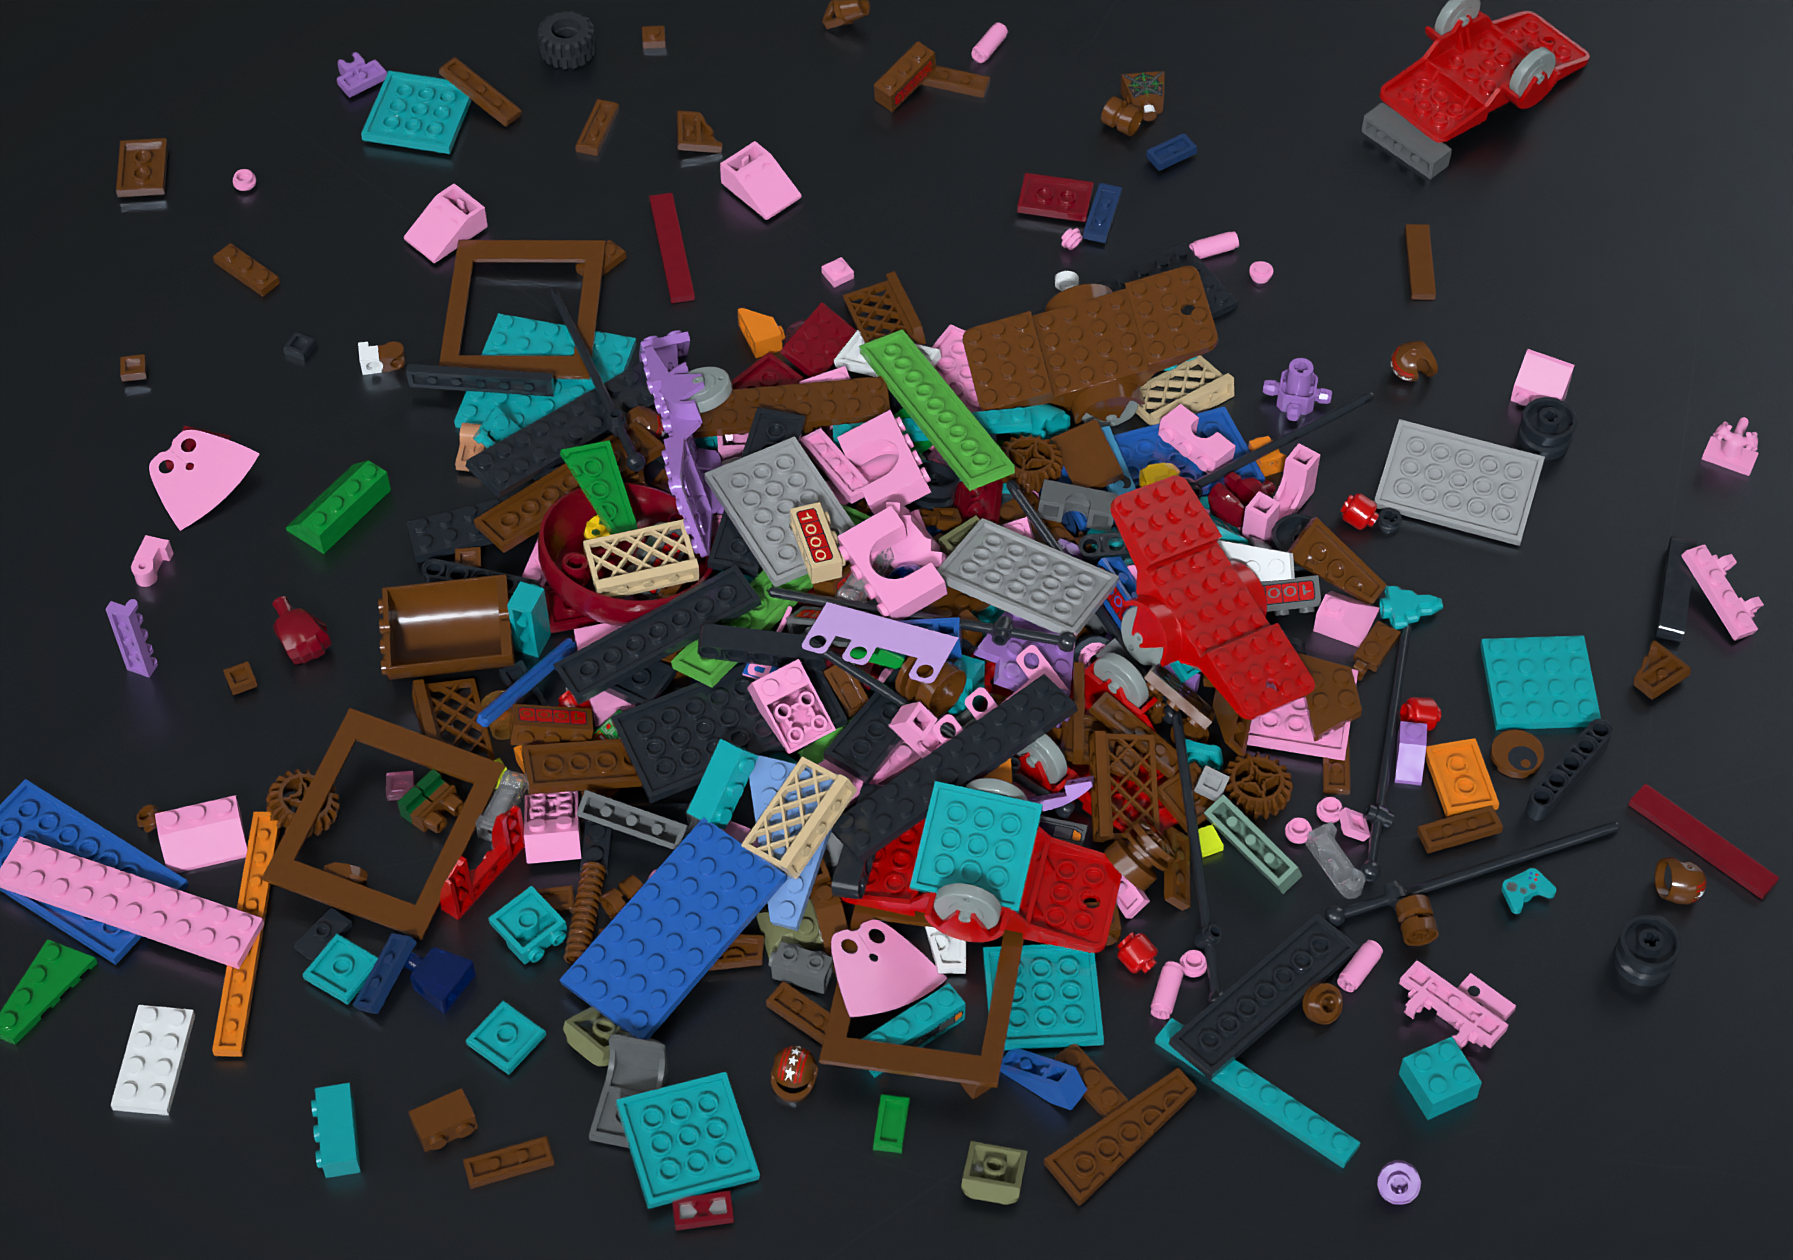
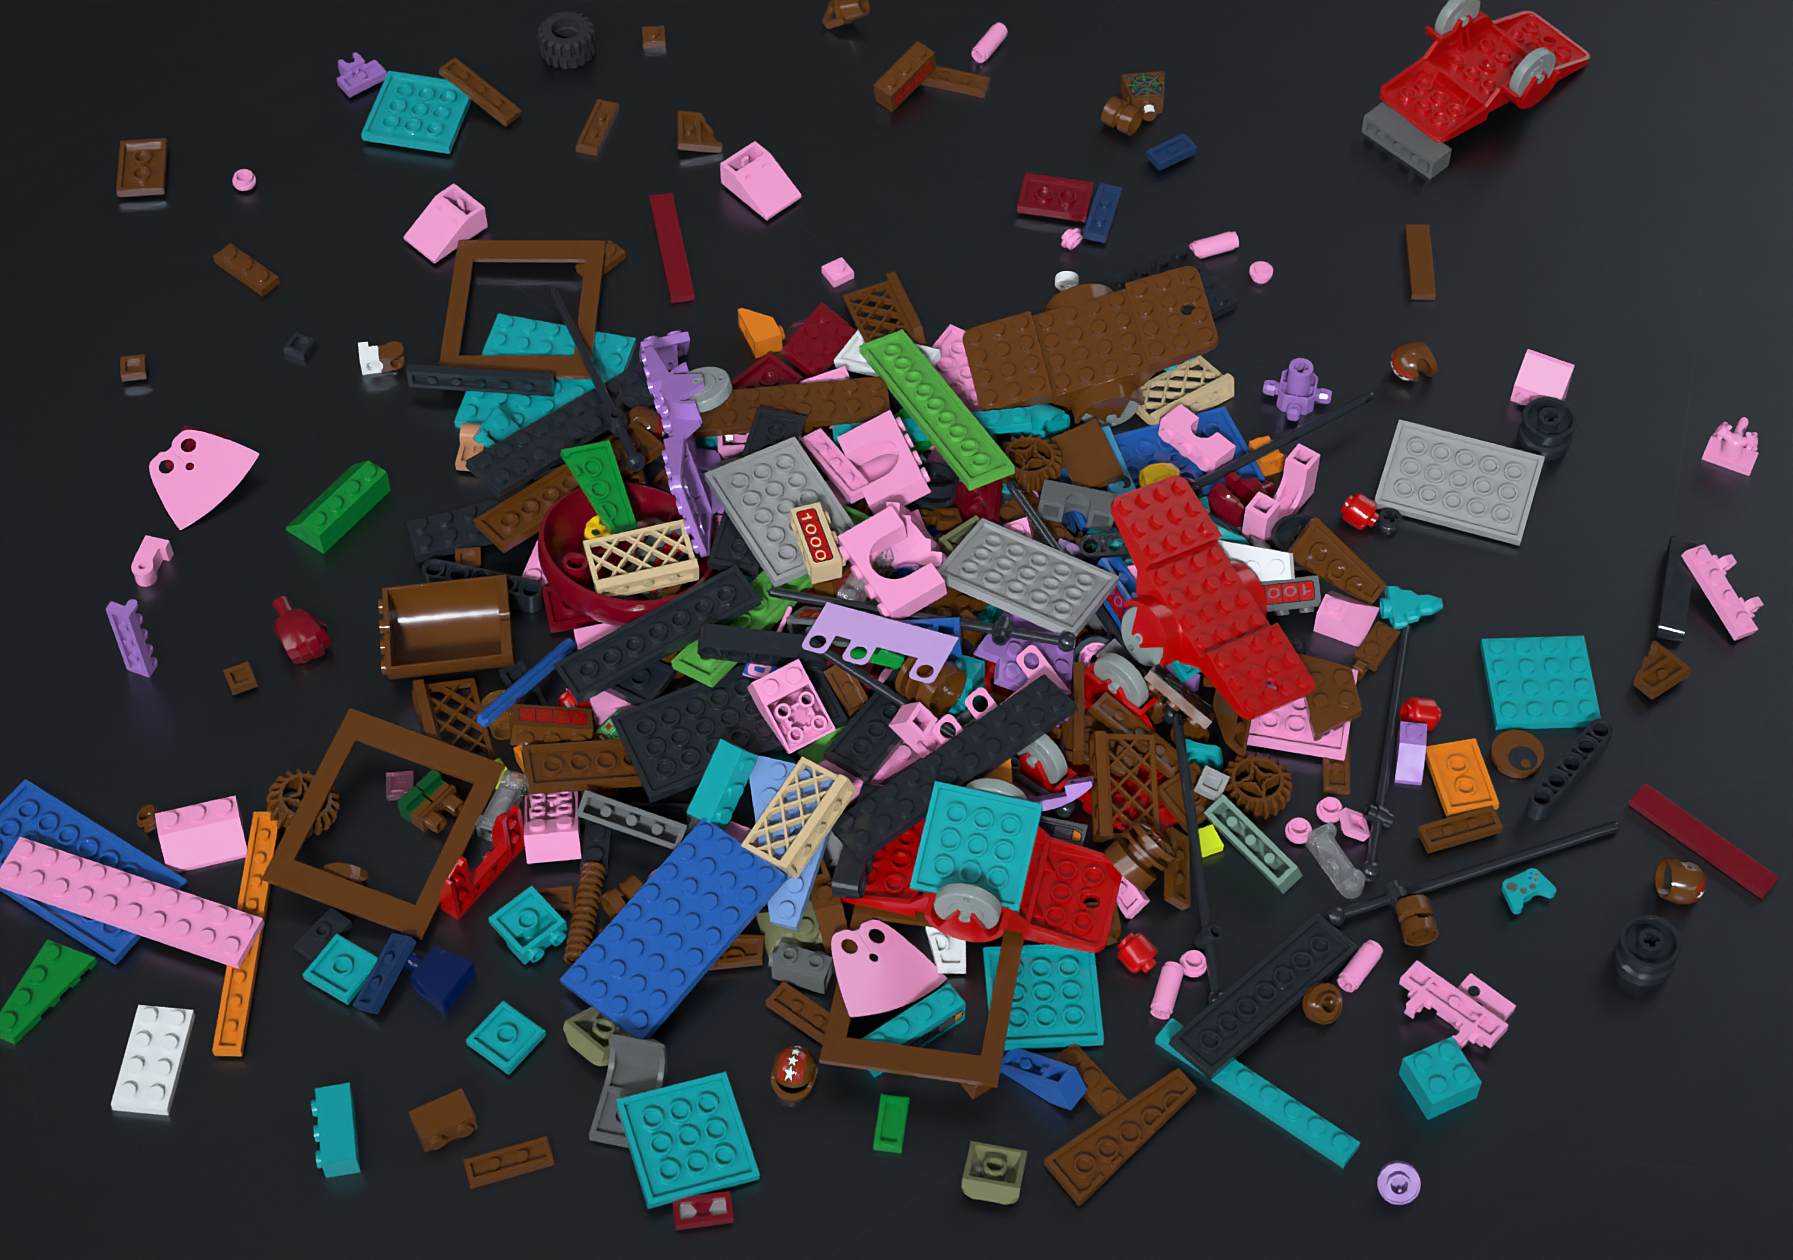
(529, 619): teal brick -> none

